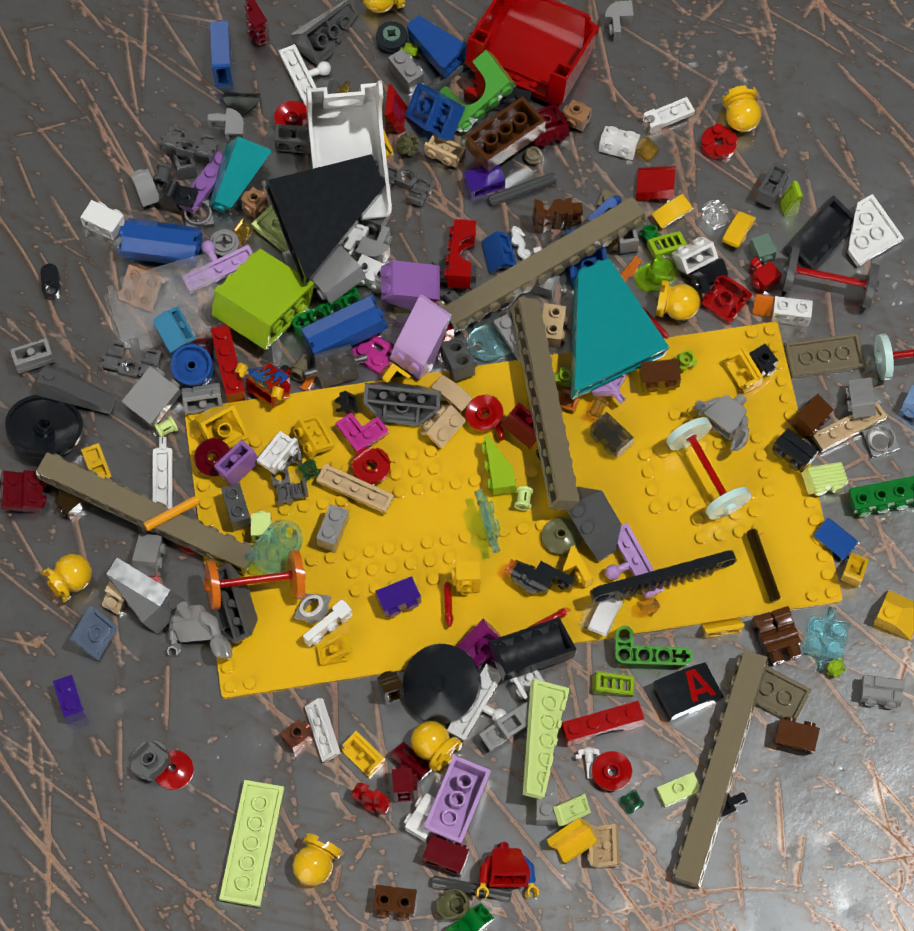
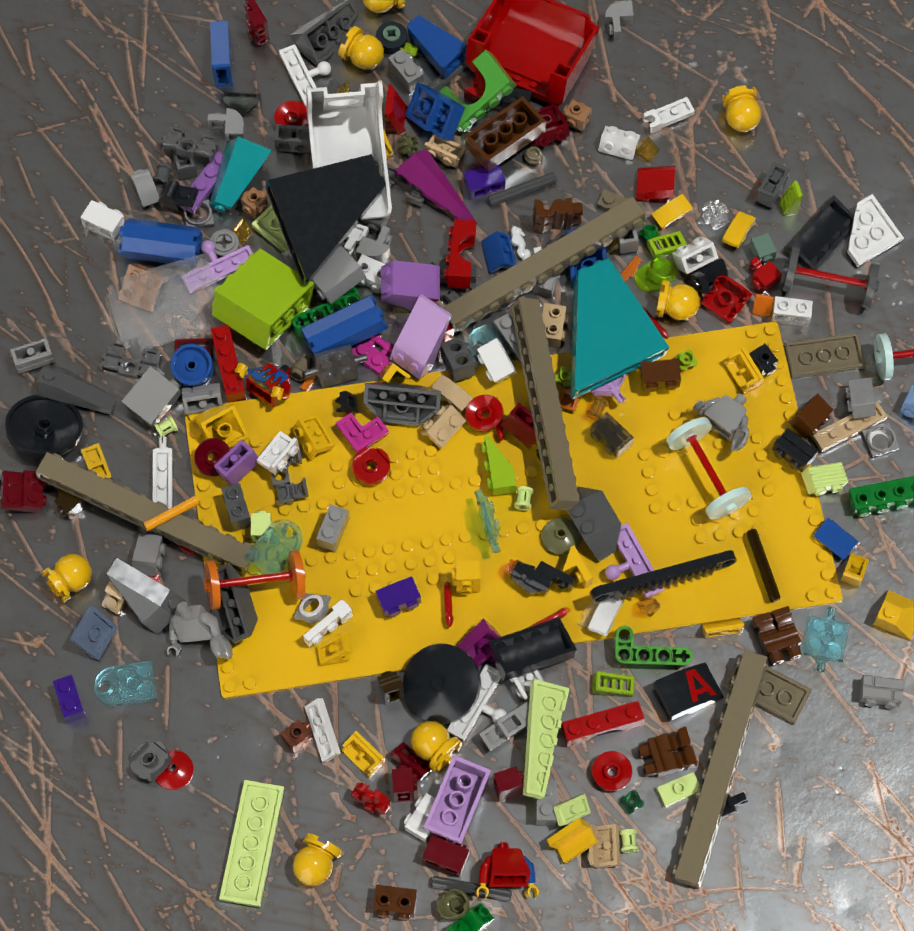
(50, 278): black piece -> none
(128, 684): none -> clear light blue plate
(174, 329): dark azure brick -> none
(310, 464): clear green plate -> none
(355, 488): tan plate -> none
(363, 50): none -> yellow tile
(427, 176): none -> magenta wedge
(496, 361): none -> white brick
(508, 783): none -> dark red brick
(588, 752): white piece -> none
(609, 203): blue plate -> none
(628, 841): none -> yellowish green bush
(664, 755): none -> reddish brown hips
(719, 151): red plate -> none
(797, 735): reddish brown brick -> none
(836, 667): lime plate -> none

